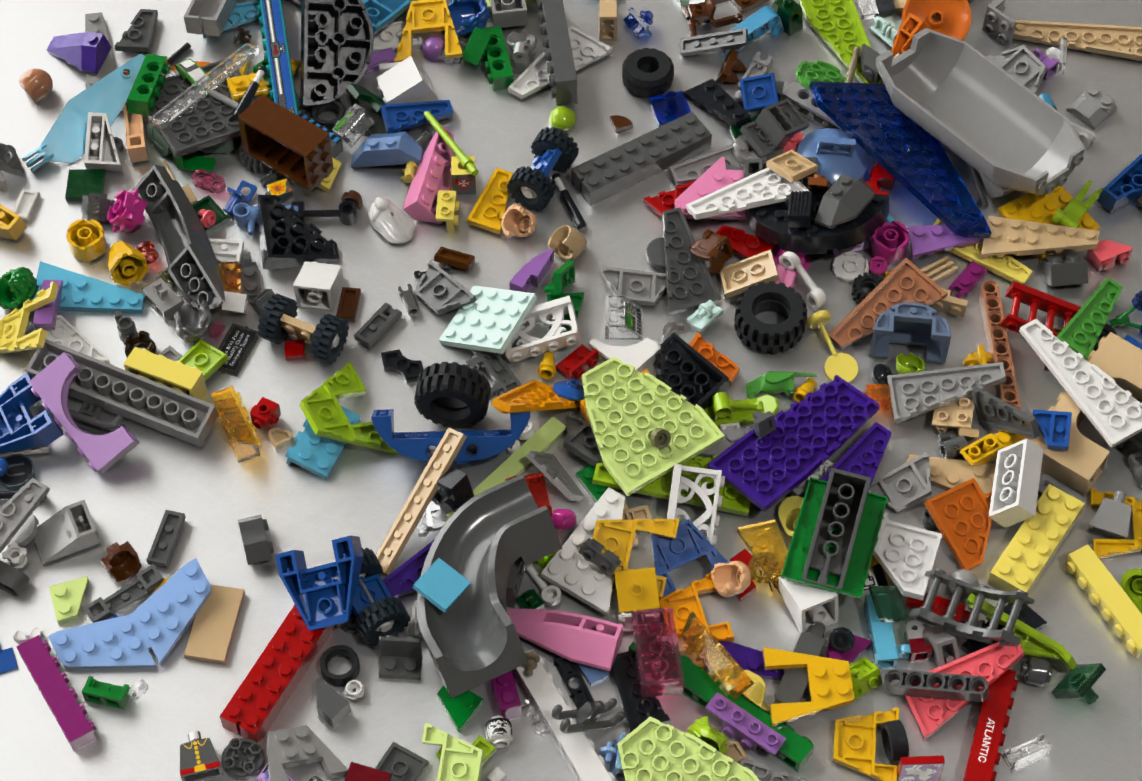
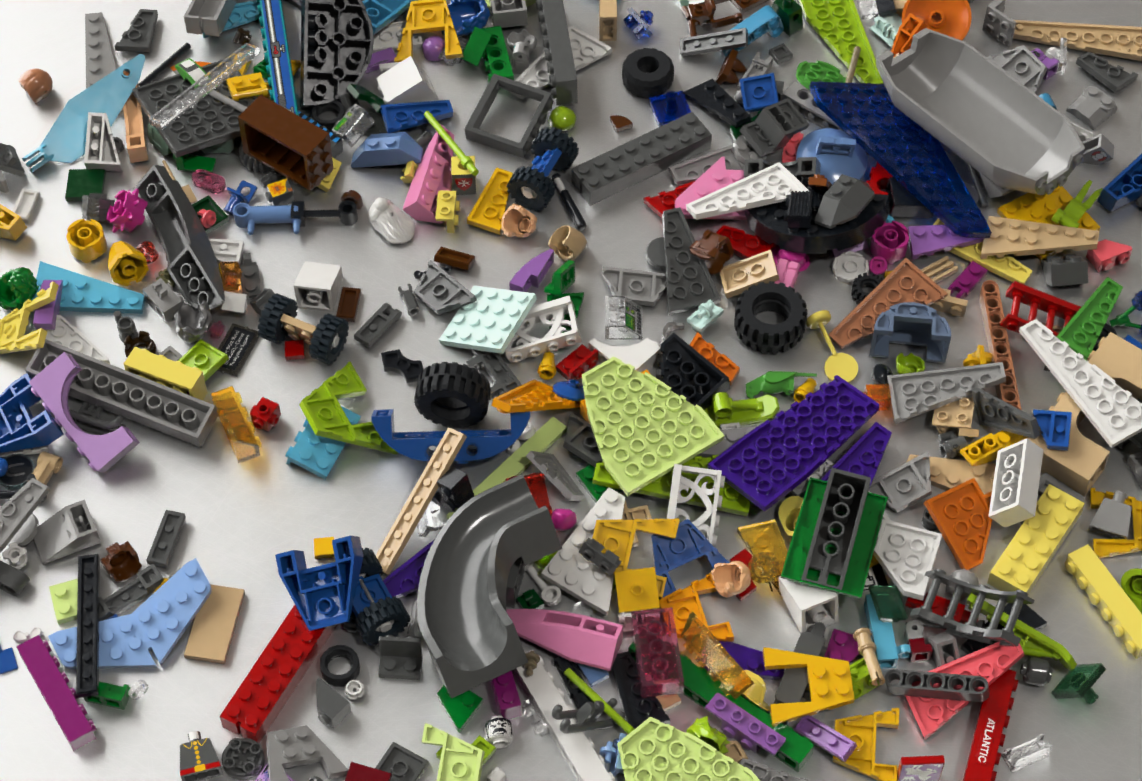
(47, 466): none -> tan piece
(82, 50): wedge -> none
(88, 626): none -> black tile
(148, 84): green brick -> none
(250, 92): black piece -> none
(255, 539): dark grey brick -> none
(280, 438): tan tile -> none
(289, 240): black slope -> none
(323, 548): none -> yellow tile
(441, 585): medium azure tile -> none
(518, 149): none -> dark grey window
(582, 609): none -> clear tile
(595, 697): none -> lime bar
(660, 438): olive tile -> none
(669, 701): none -> tan tile
(763, 423): dark grey tile -> none
(780, 54): none -> dark grey tile
(792, 166): tan plate -> none
(816, 297): white piece -> none
(825, 737): none -> medium lavender tile
(841, 640): black hat -> none
(867, 650): none -> tan pin
(868, 64): dark grey slope -> none
(894, 740): black tyre -> none
(904, 203): none -> black brick
(1097, 150): none -> light grey slope
(1109, 75): none -> dark grey wing

